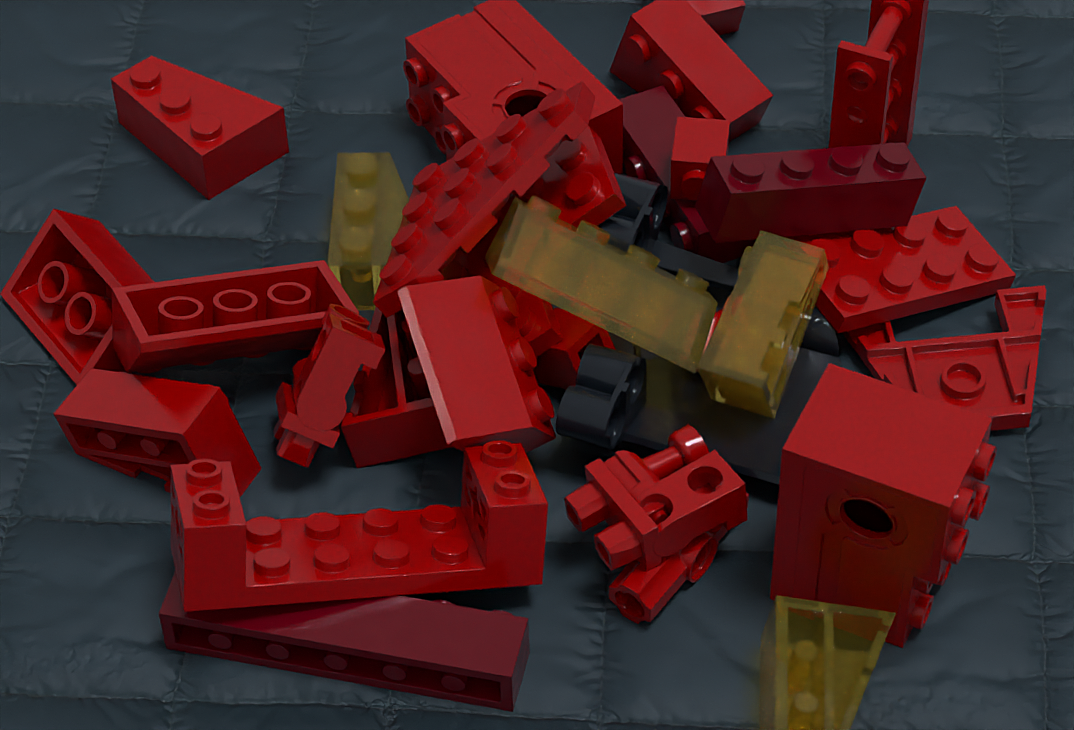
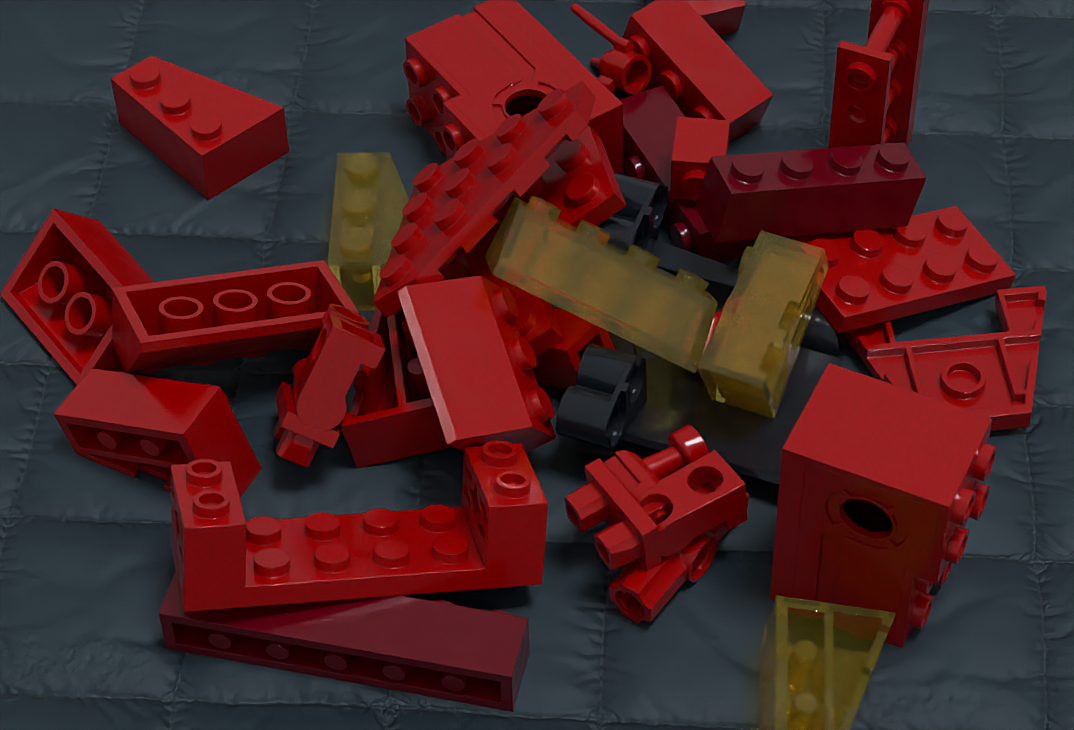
(621, 66): none -> red plant

